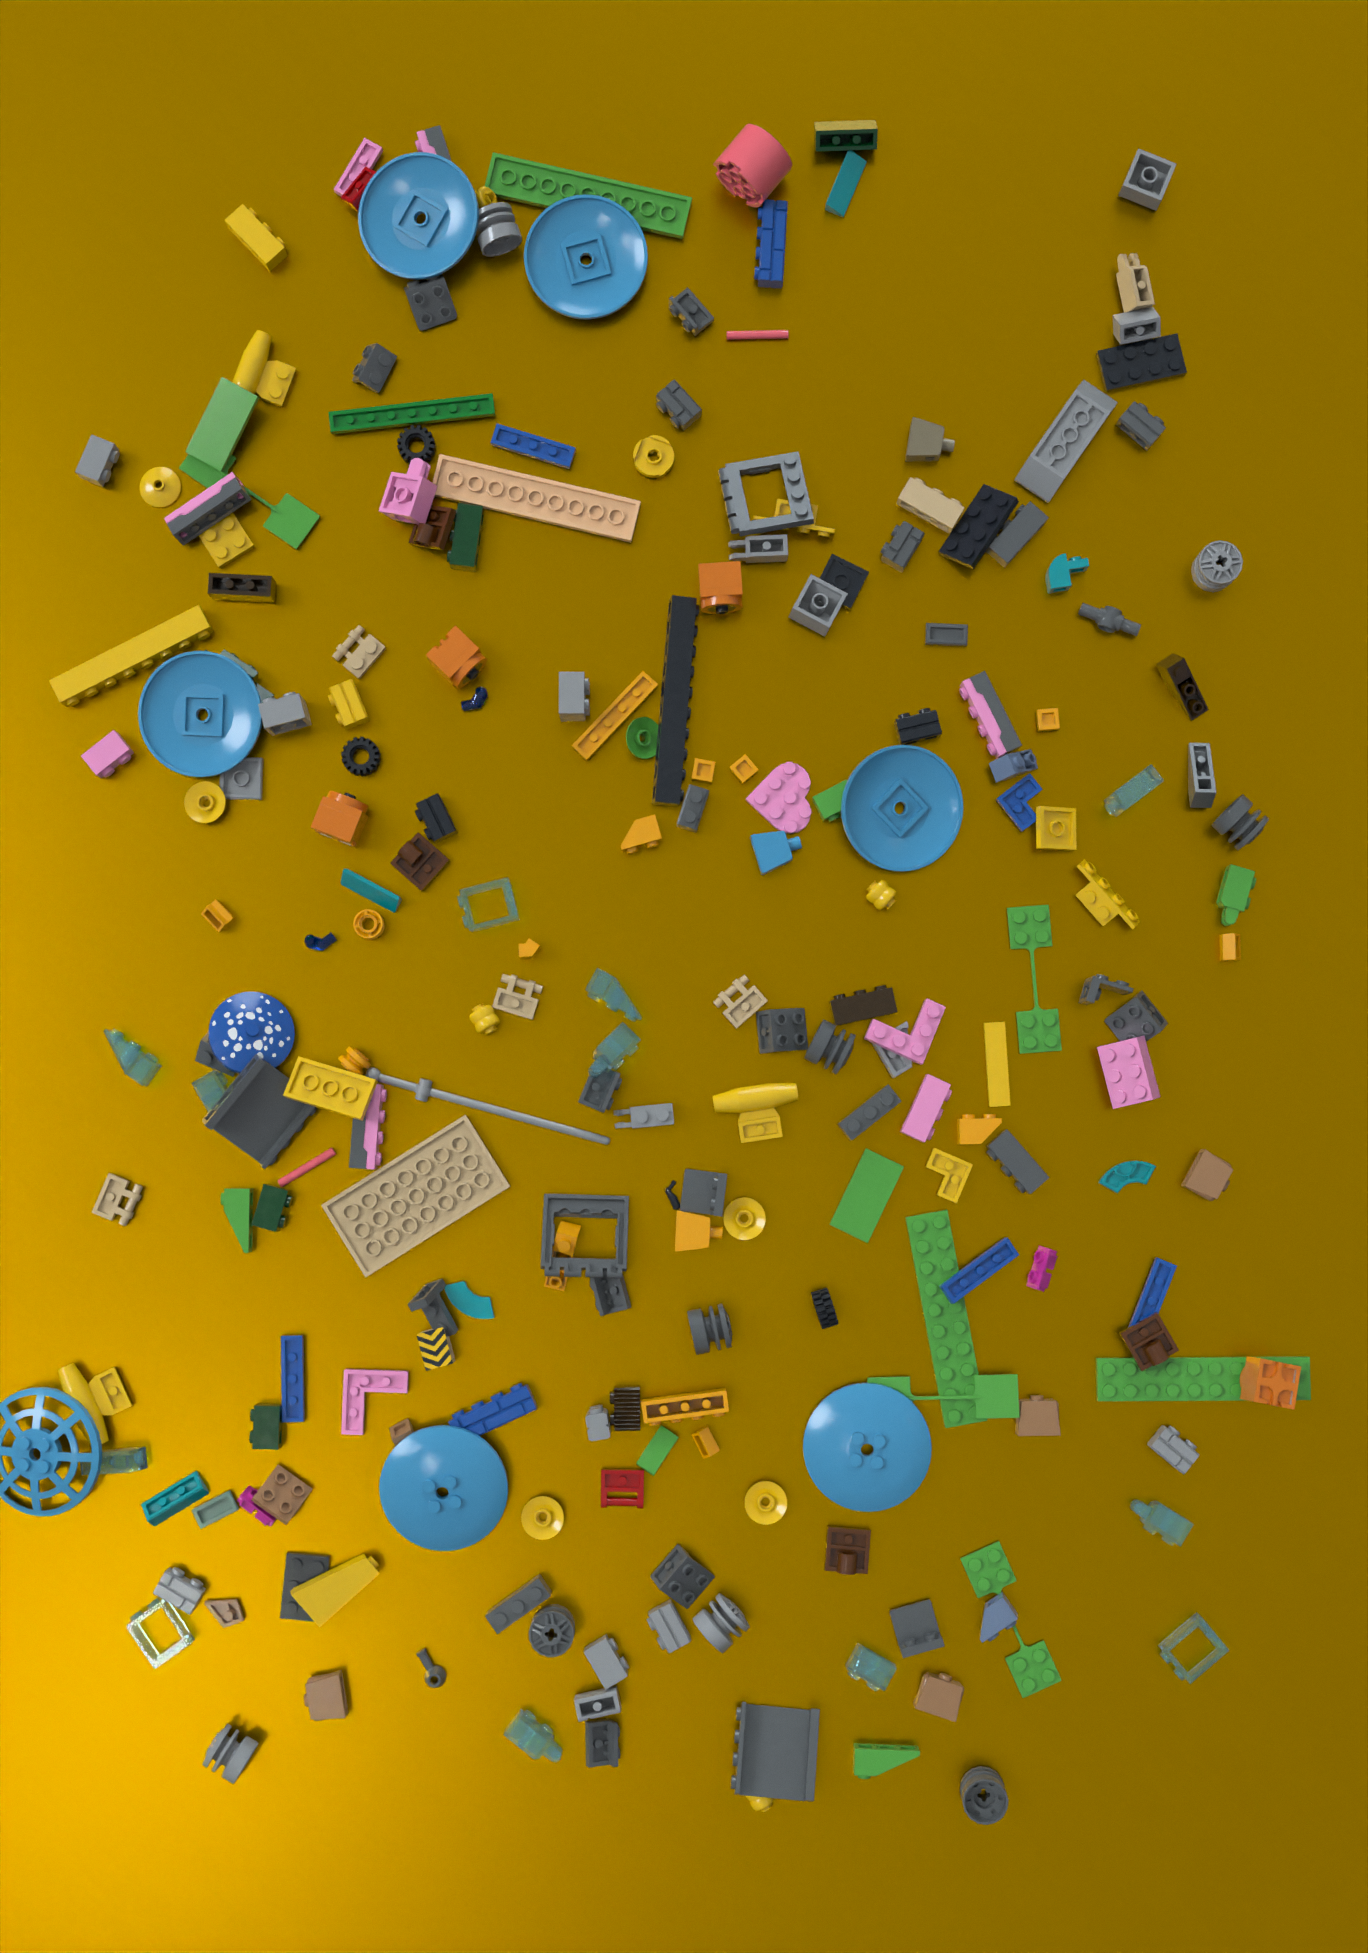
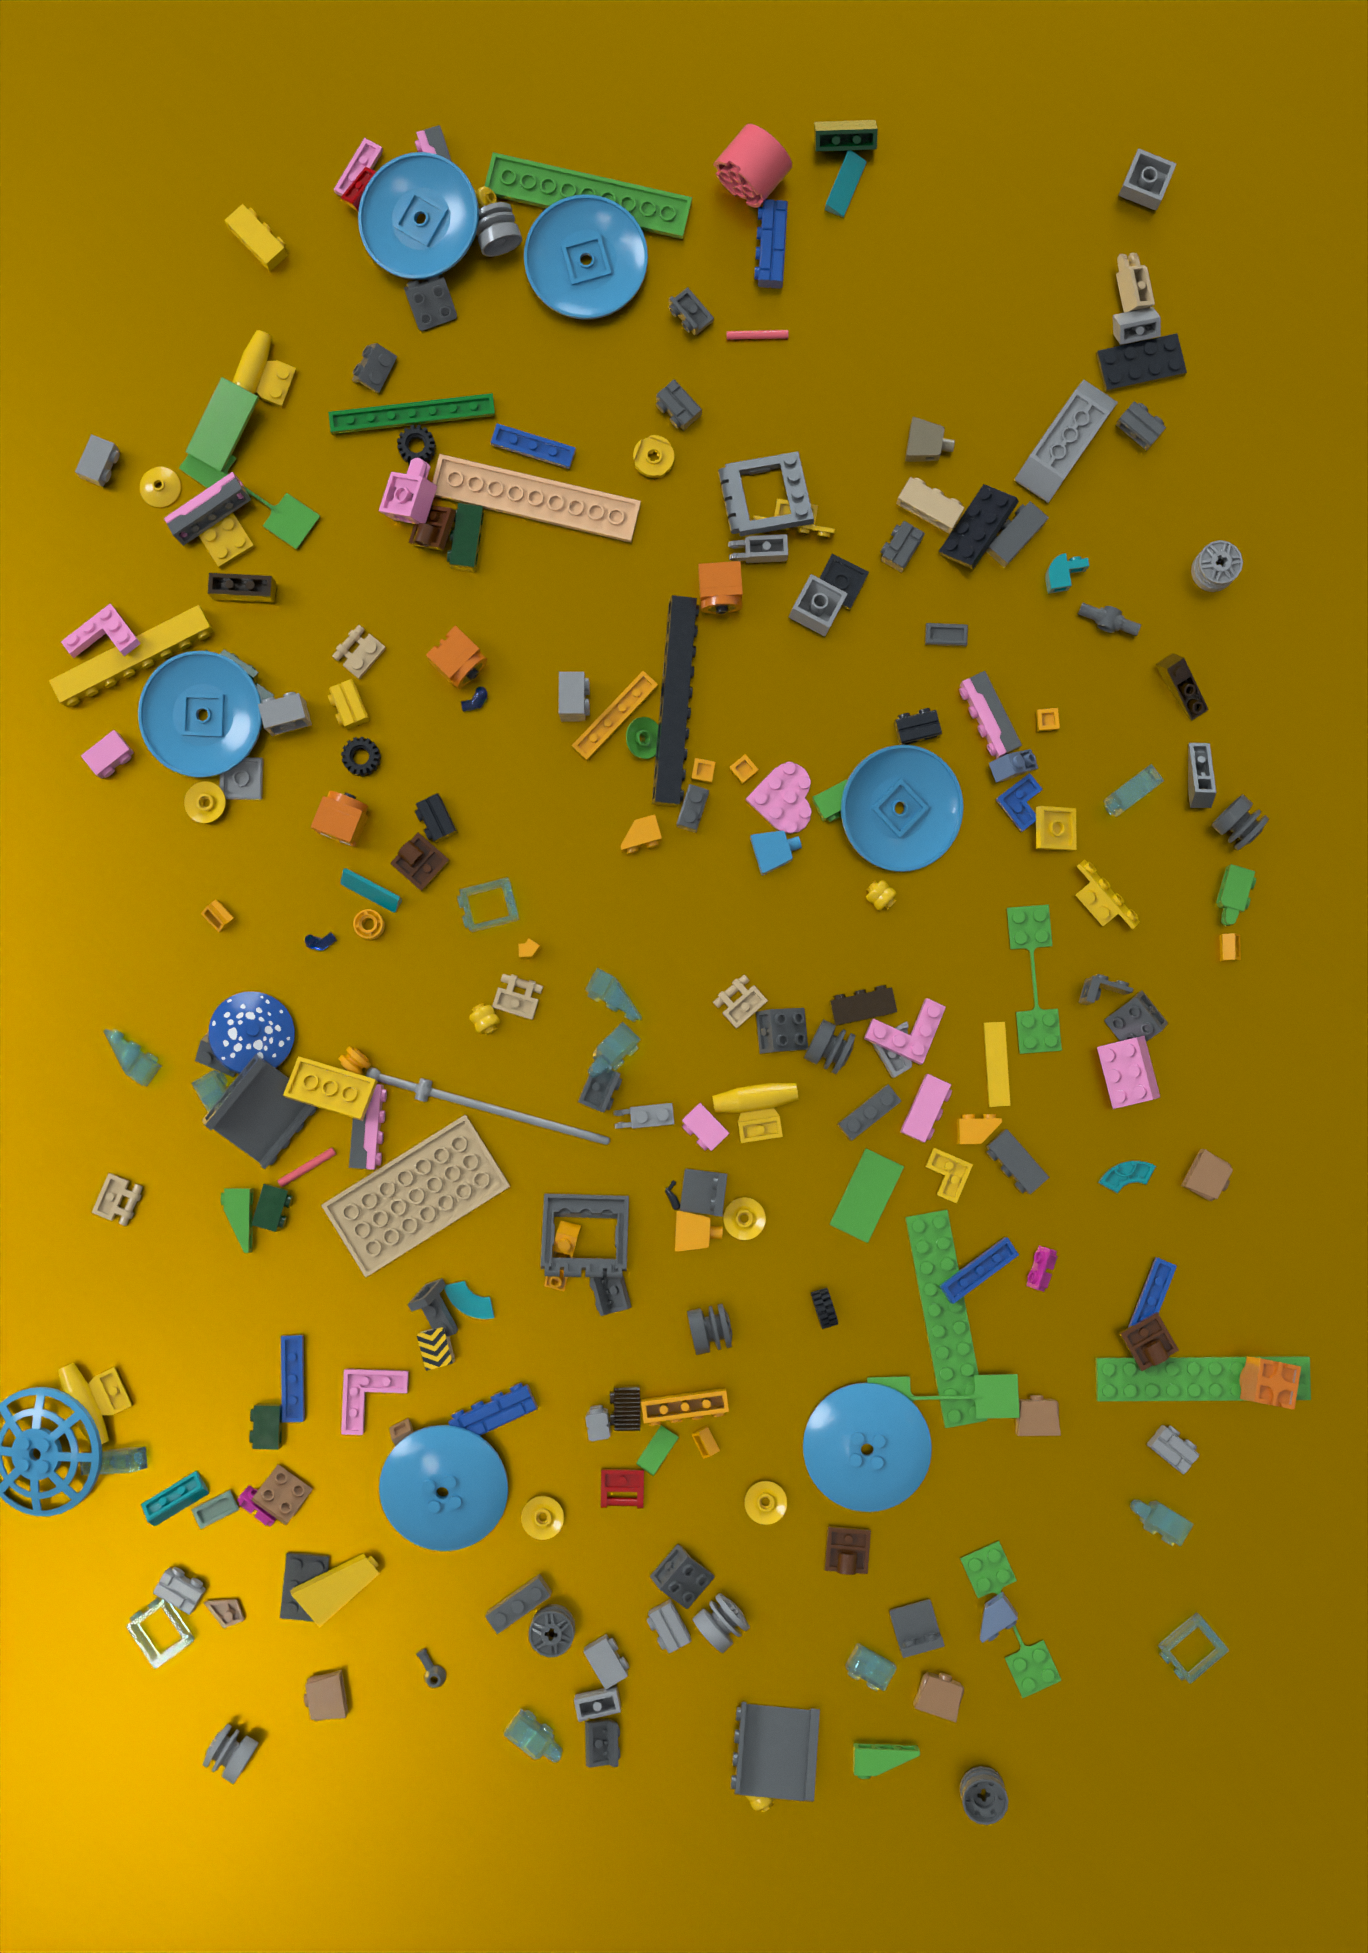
(103, 622): none -> bright pink plate
(704, 1127): none -> bright pink brick

